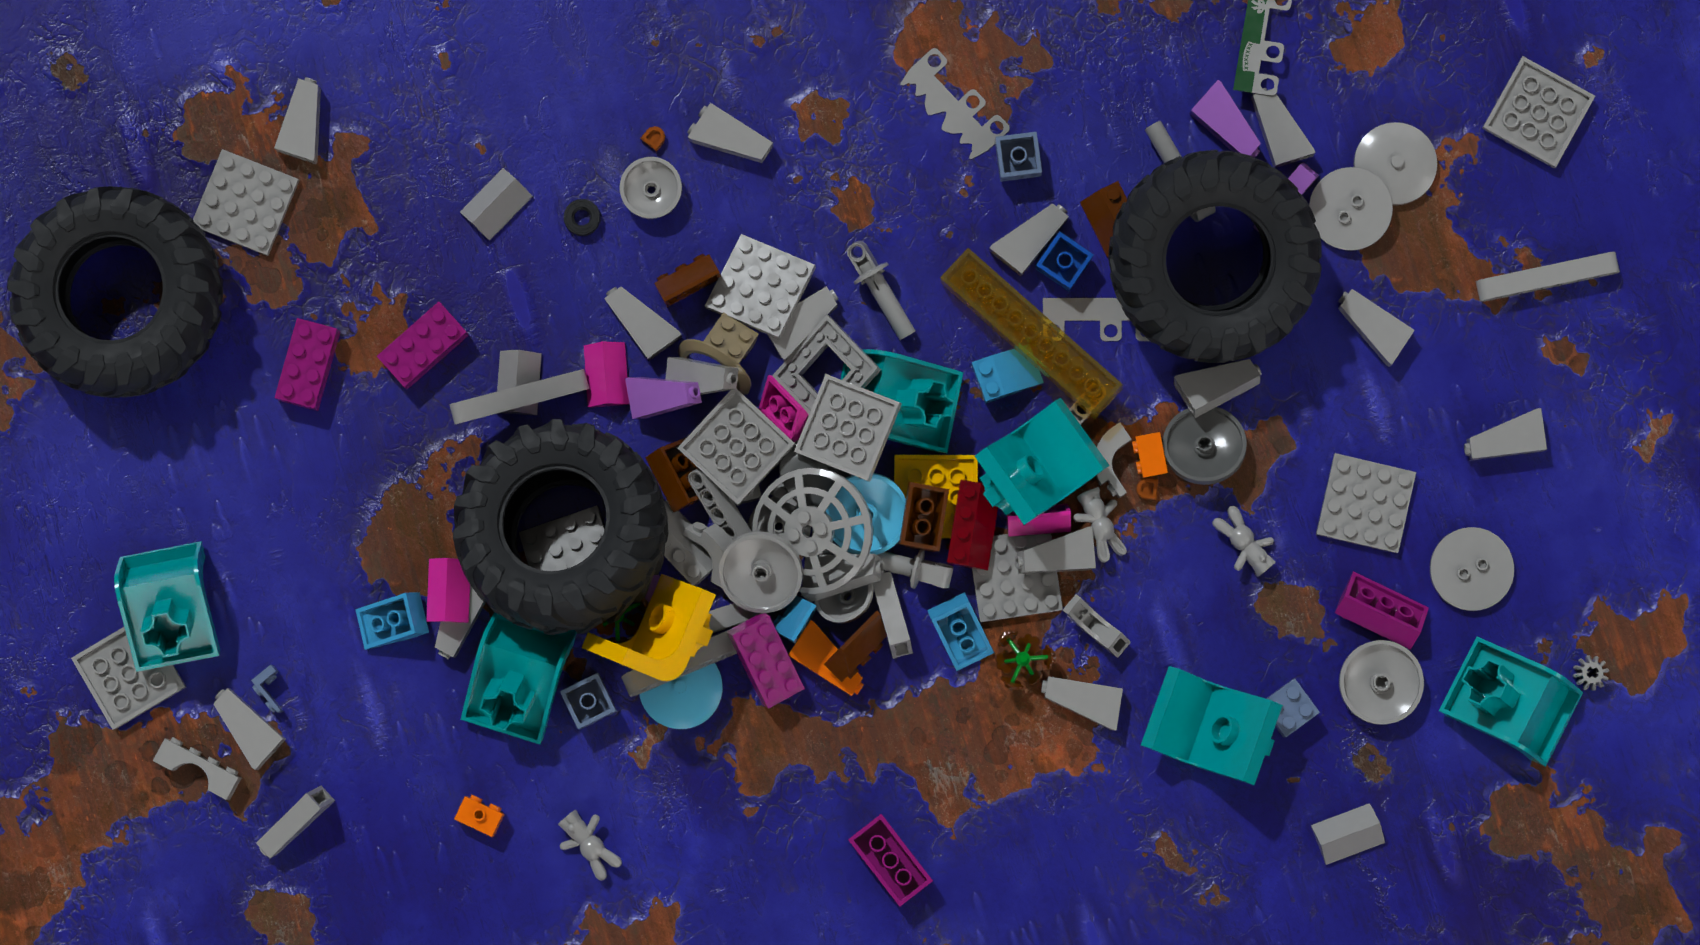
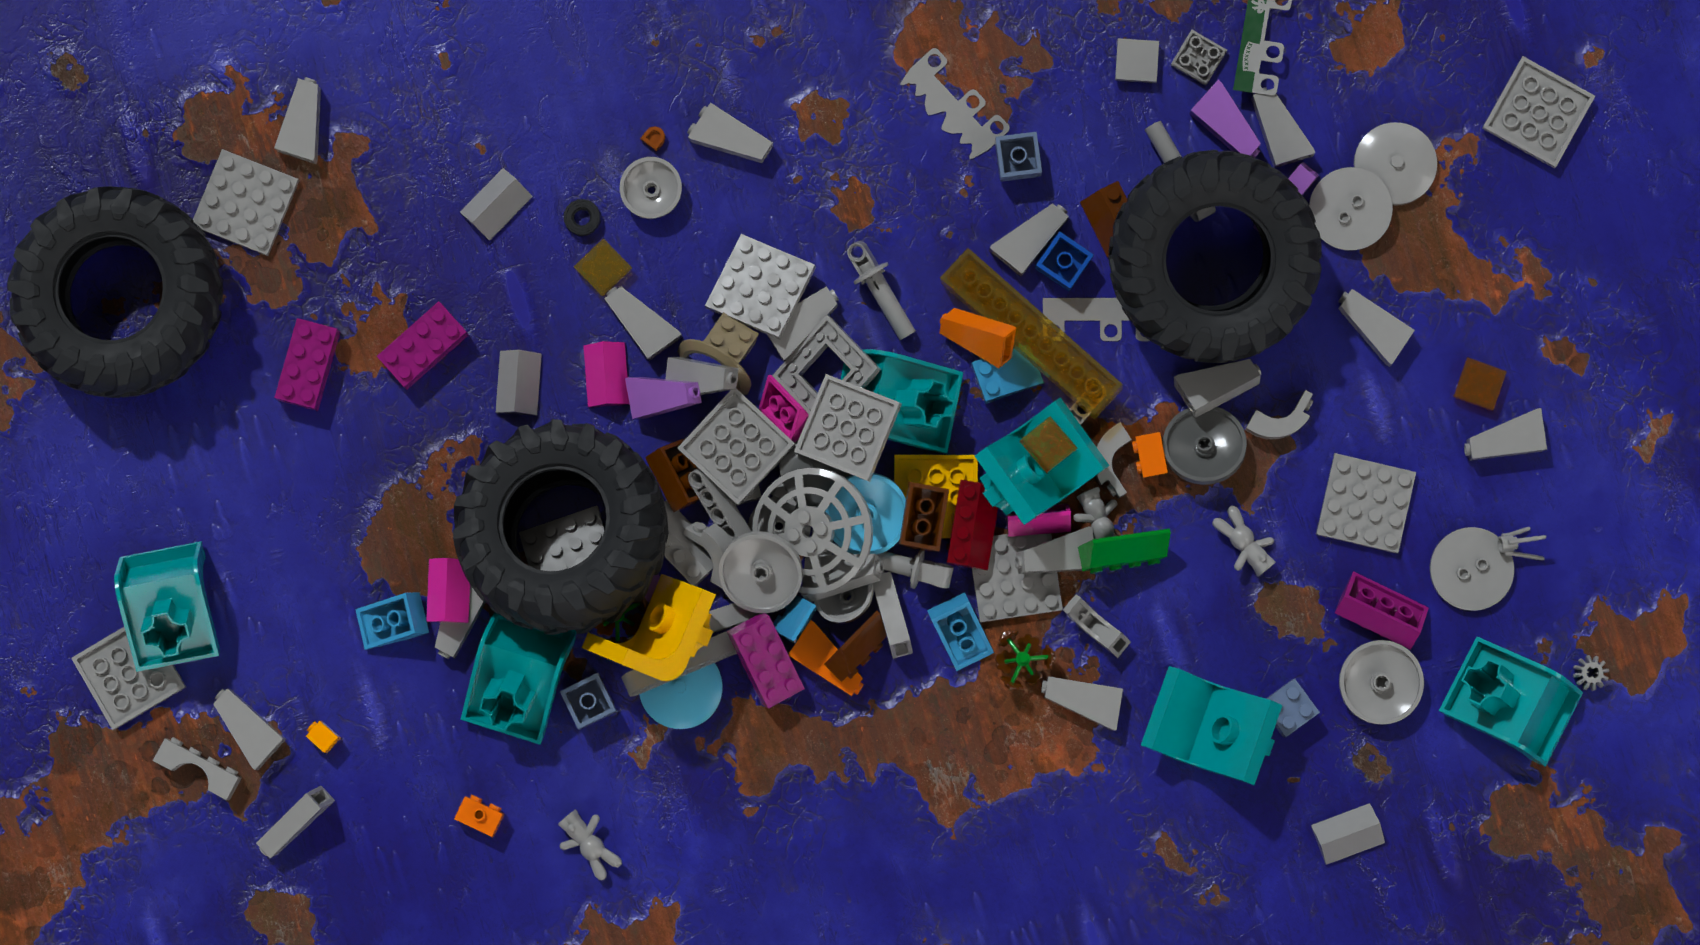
(267, 676): sand blue bracket -> none
(322, 736): none -> light orange brick
(519, 396): light grey beam -> none
(602, 267): none -> clear yellow tile
(687, 279): reddish brown slope -> none
(890, 860): magenta brick -> none
(979, 335): none -> orange slope
(1048, 444): none -> clear orange tile
(1124, 550): none -> green slope
(1137, 60): none -> light grey tile
(1147, 489): dark orange tile -> none
(1198, 57): none -> light grey tile
(1273, 428): none -> light grey arch
(1479, 384): none -> clear orange tile
(1508, 543): none -> light grey plant
(1547, 276): light grey beam -> none

